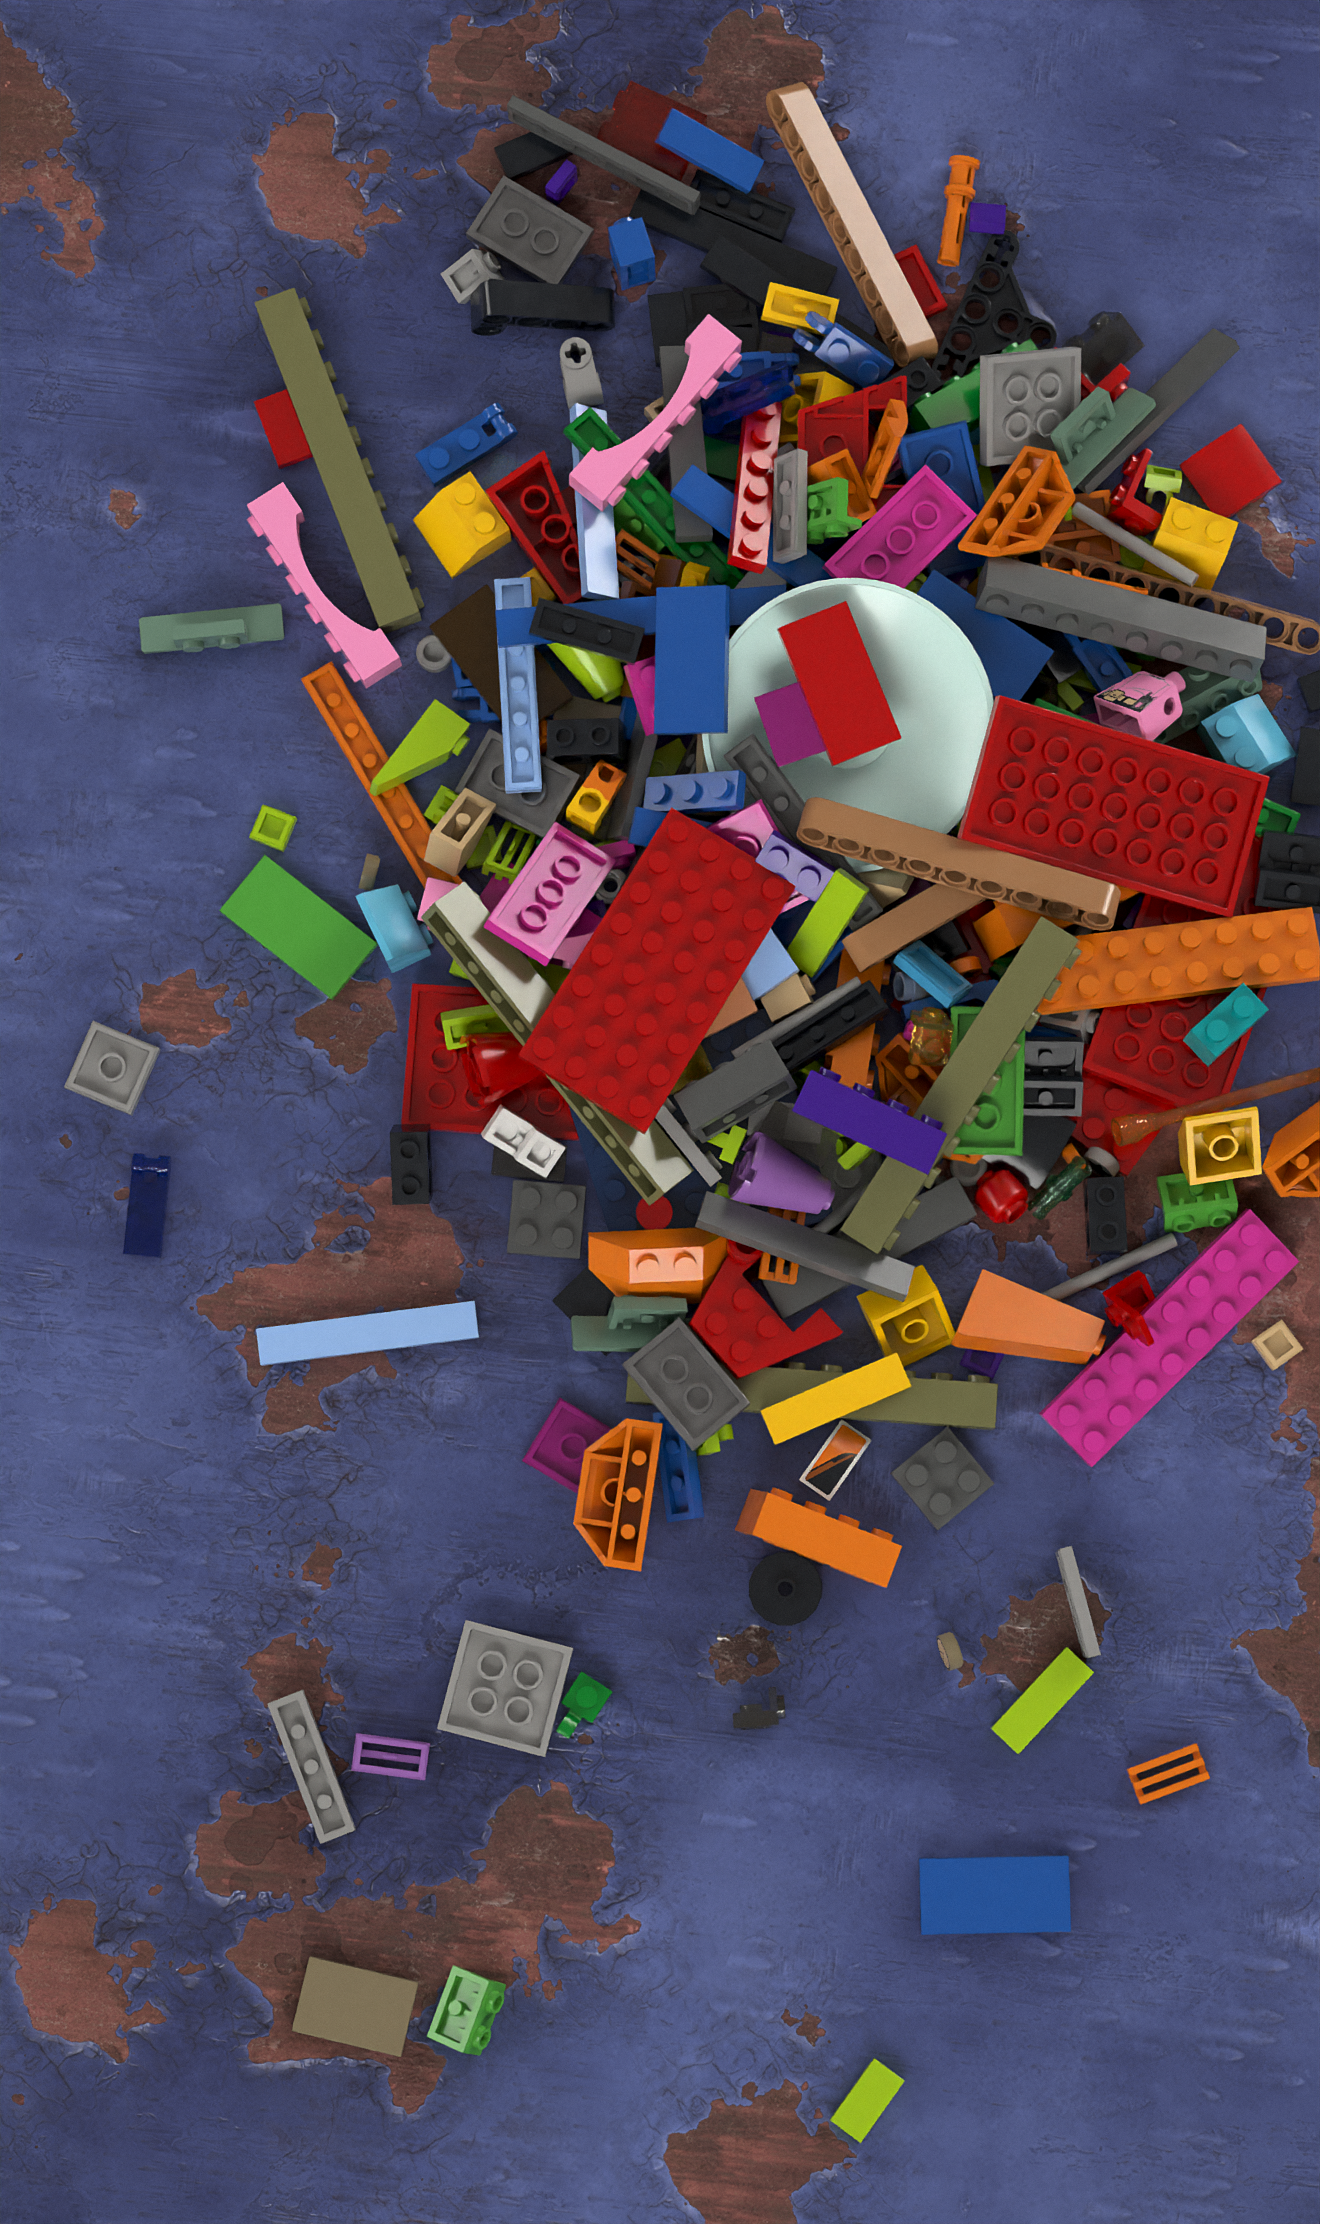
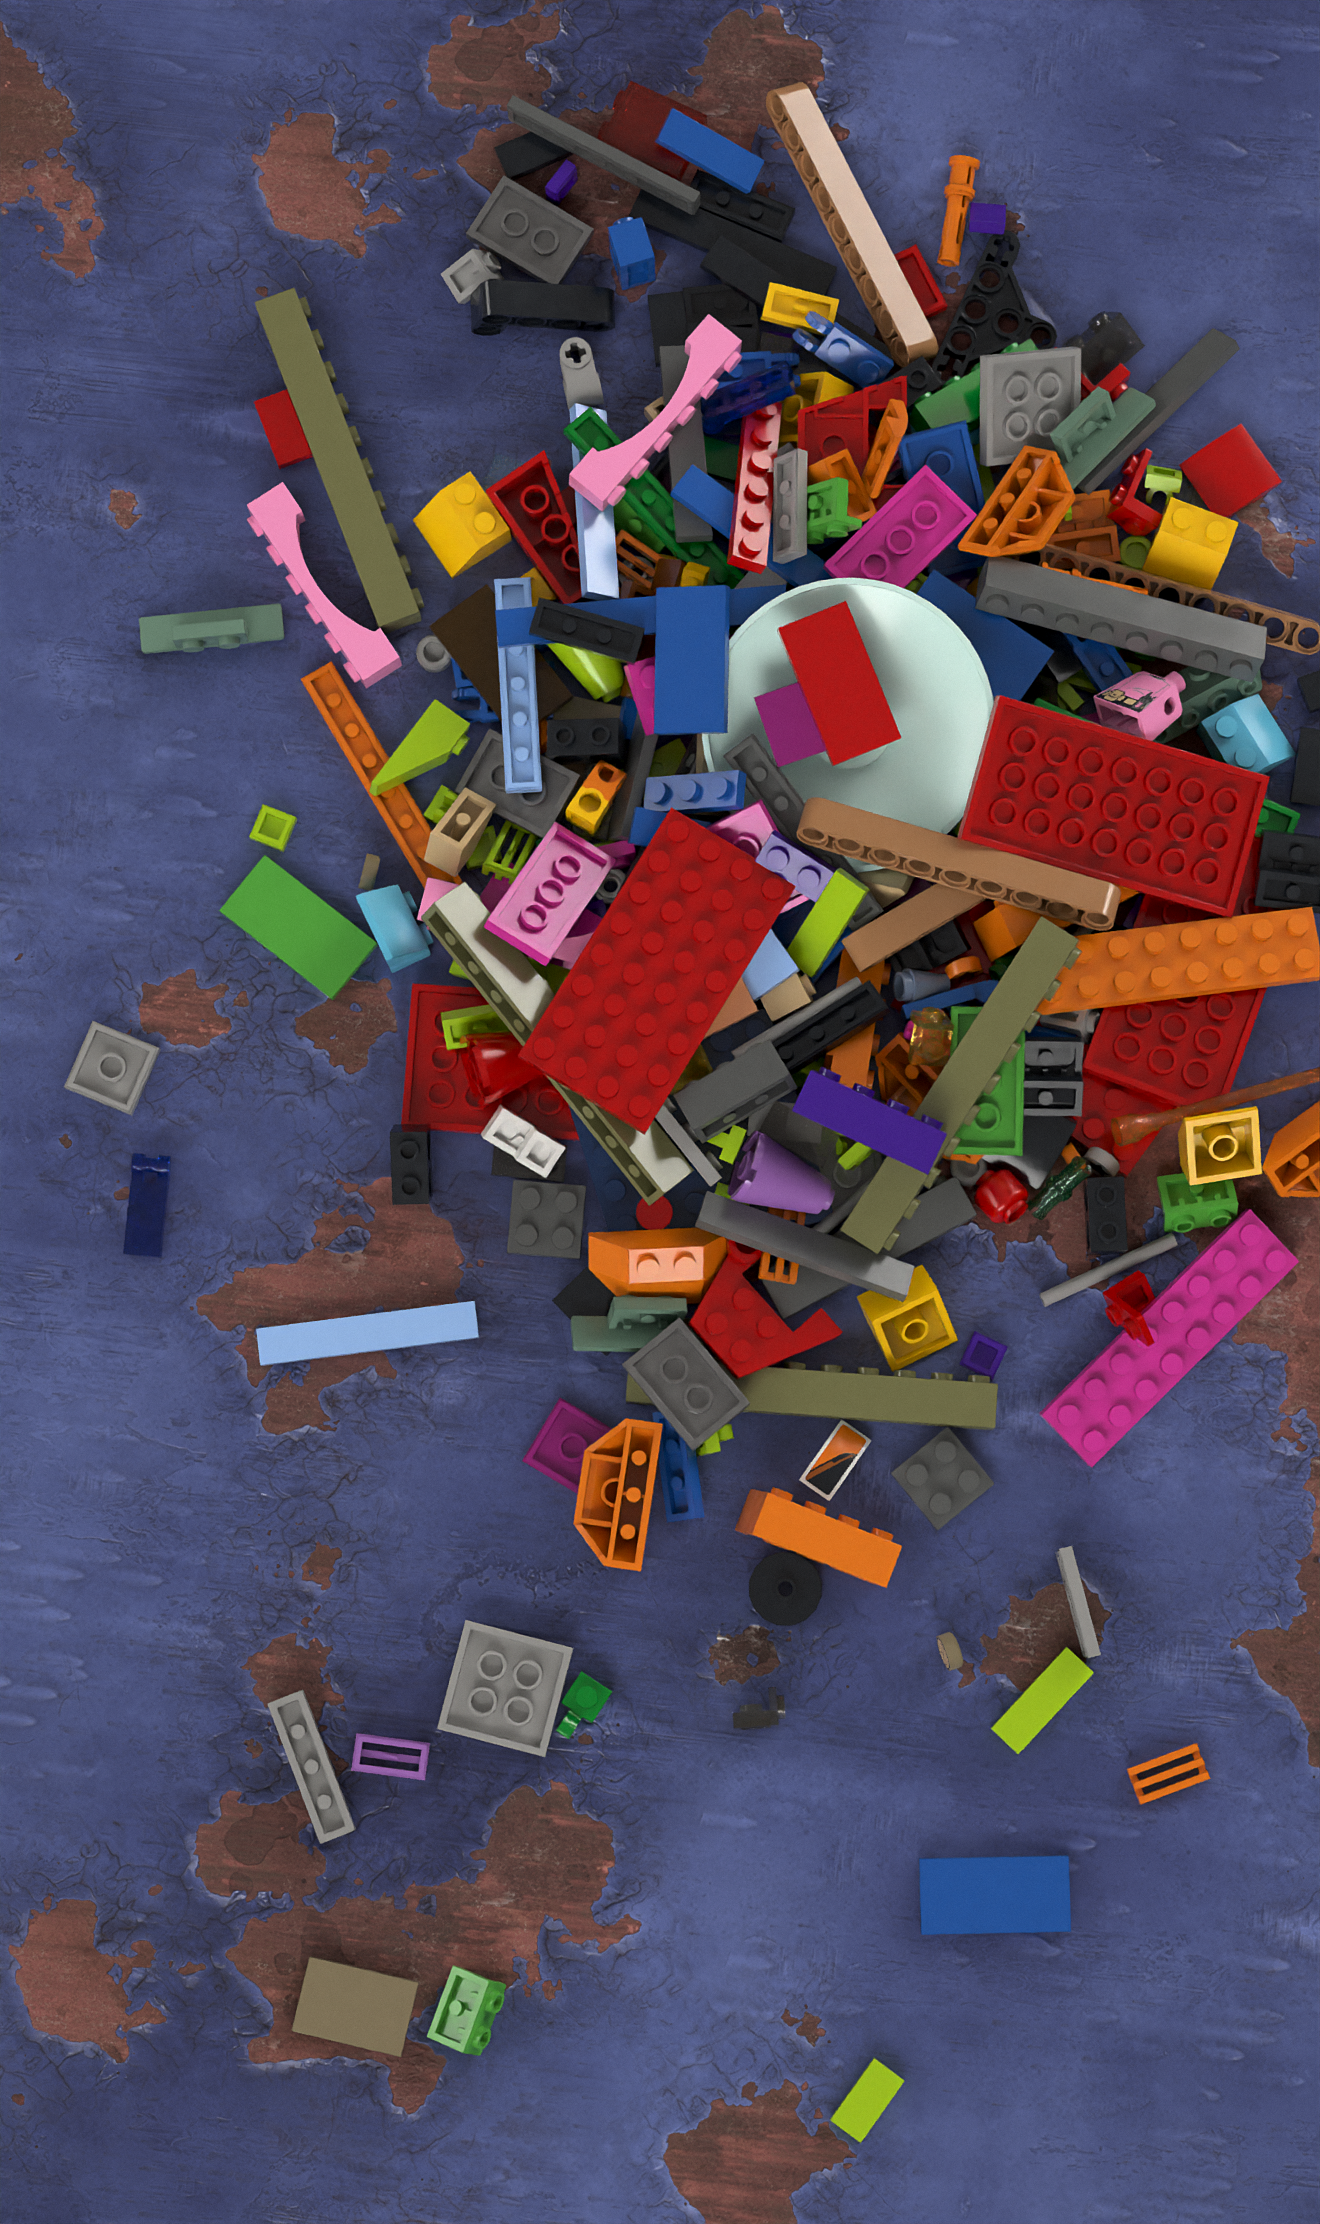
(465, 445): blue plate -> none
(835, 1398): yellow tile -> none
(933, 973): dark azure tile -> none
(1026, 1323): orange slope -> none
(1134, 544): light grey bar -> none
(1225, 1024): teal brick -> none
(1277, 1345): tan tile -> none

